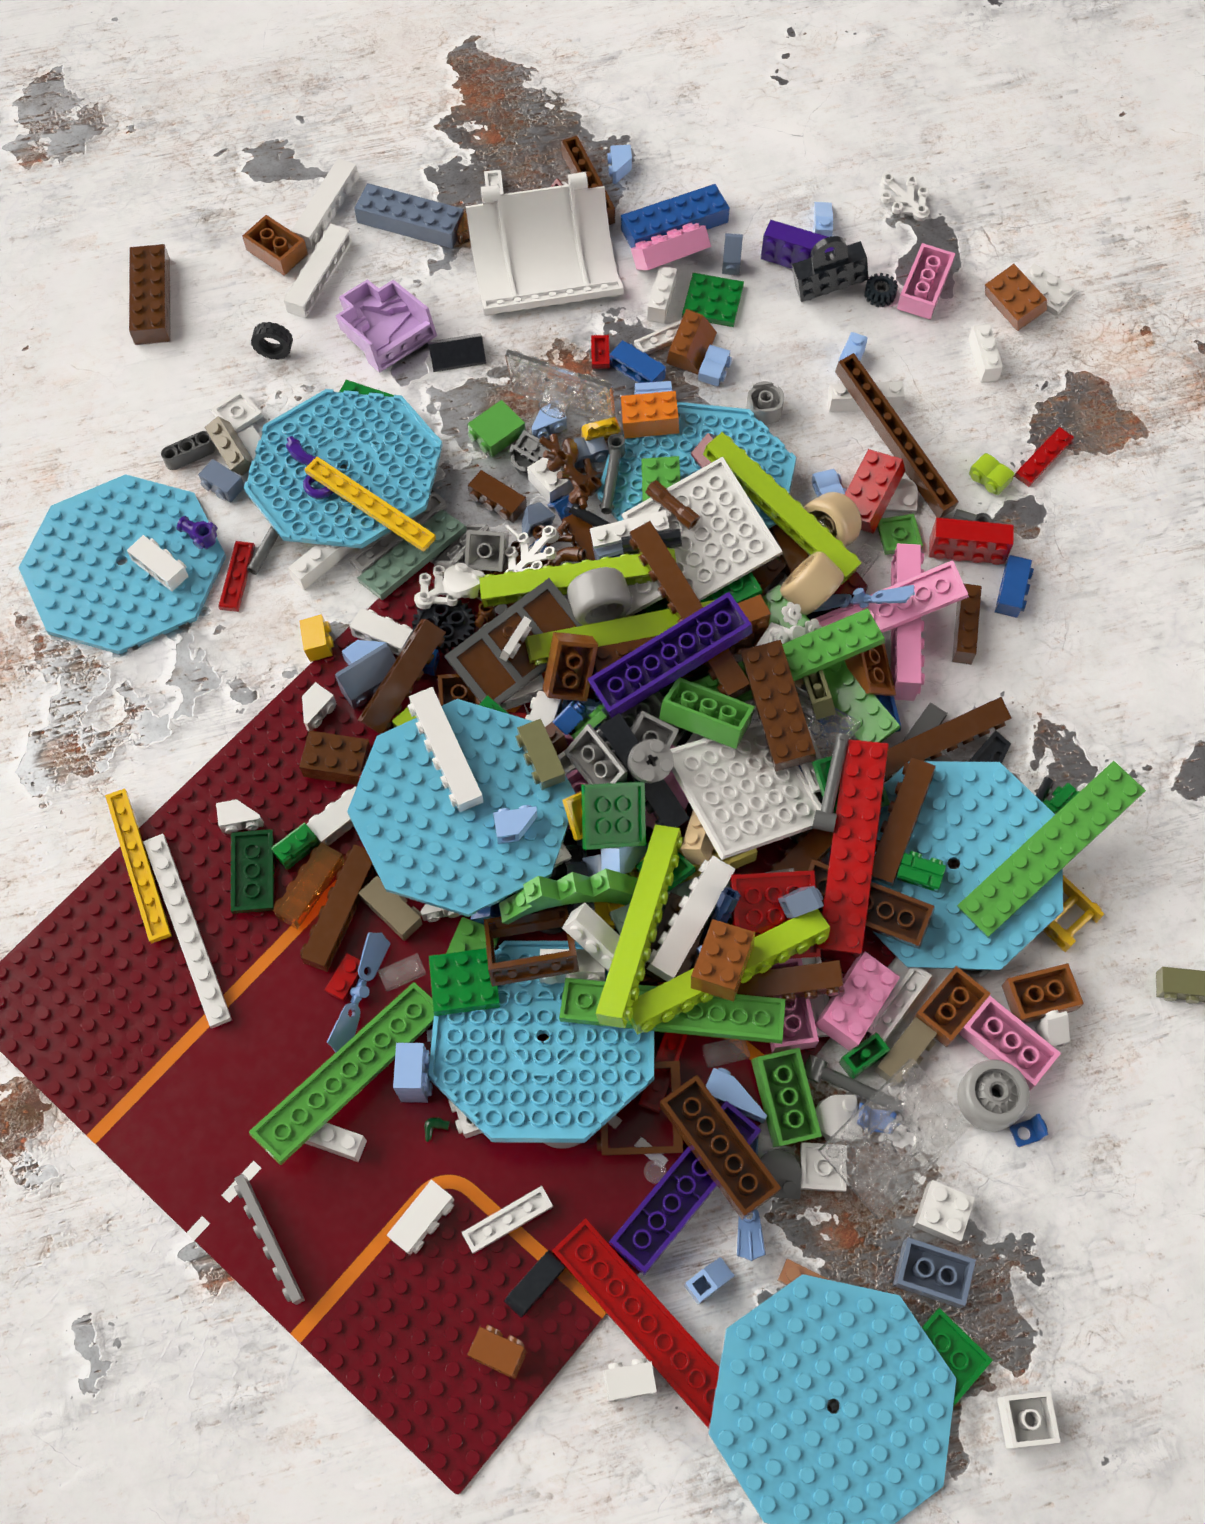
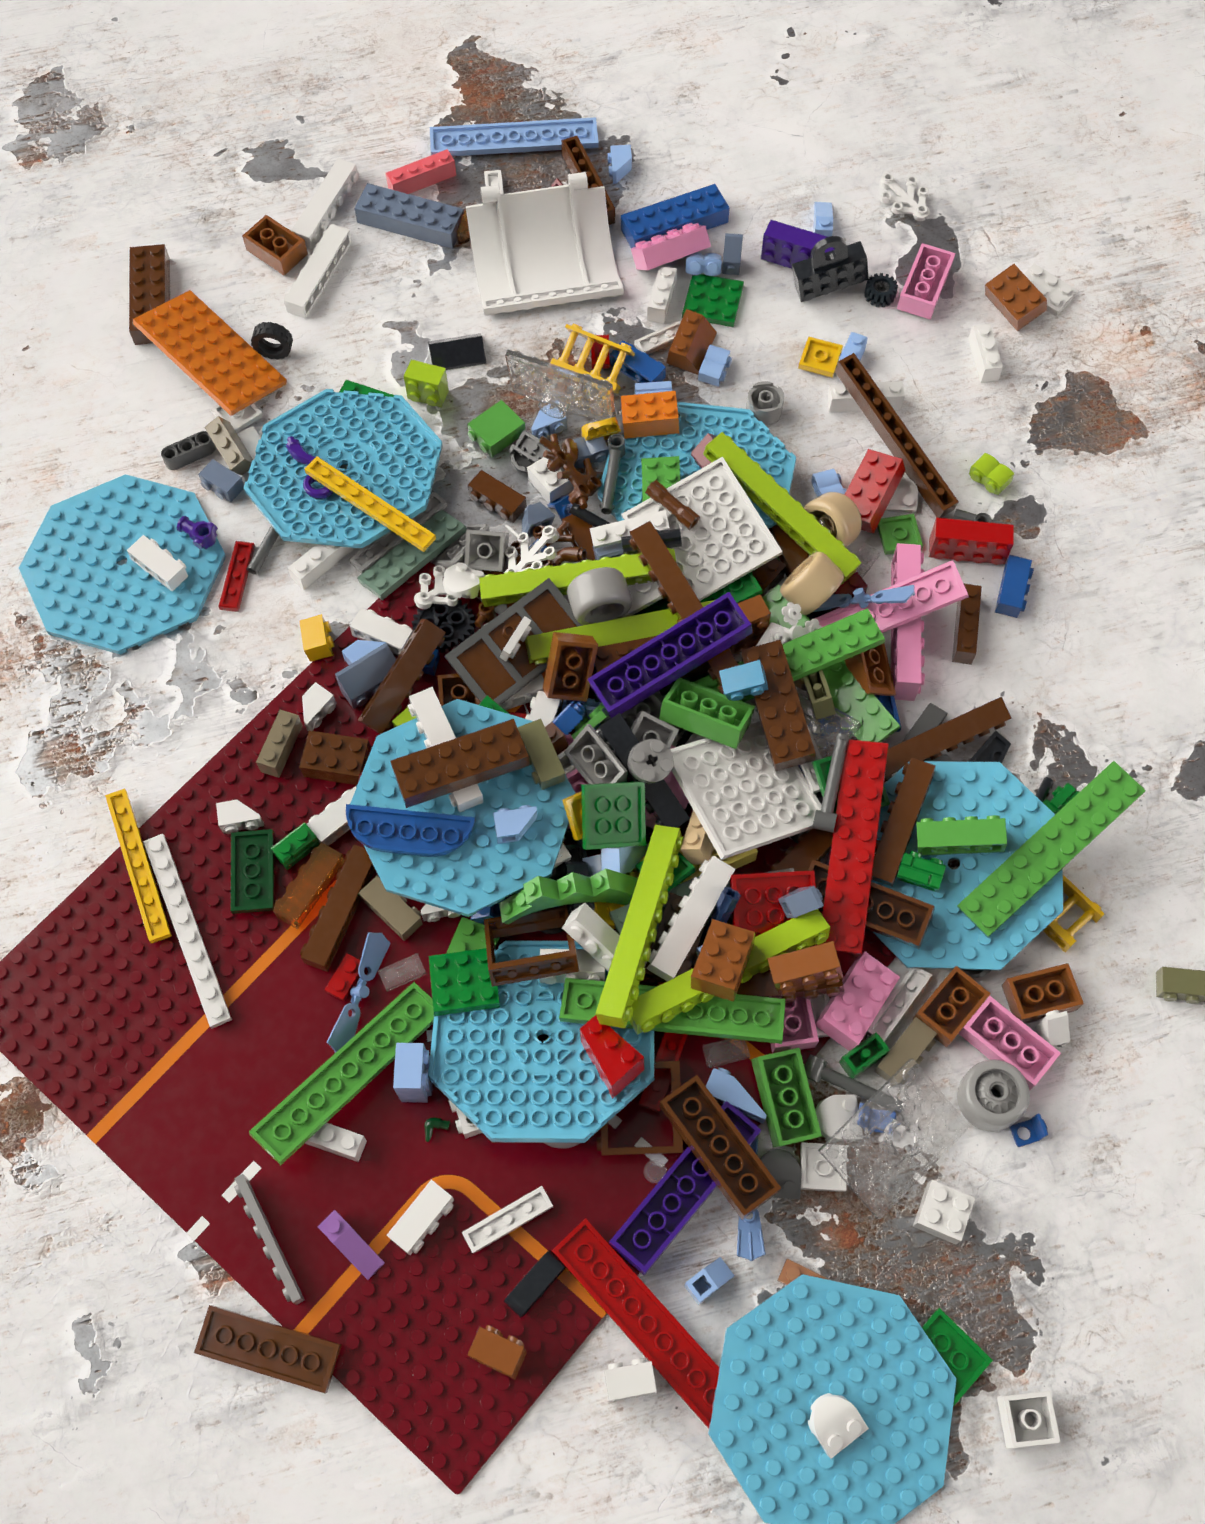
(210, 352): none -> orange plate
(268, 1349): none -> reddish brown plate
(279, 743): none -> dark tan brick
(351, 1244): none -> medium lavender slope
(385, 322): lavender panel -> none
(408, 830): none -> blue plate
(422, 173): none -> coral brick
(426, 383): none -> lime brick
(460, 763): none -> reddish brown brick
(512, 136): none -> light blue plate
(576, 330): none -> yellow fence
(612, 1055): none -> red wedge
(708, 264): none -> light blue brick
(744, 680): none -> dark azure brick
(805, 969): none -> dark orange brick
(820, 356): none -> yellow plate
(835, 1423): none -> white slope
(934, 1273): sand blue brick -> none
(961, 836): none -> bright green brick
(1044, 456): red plate -> none

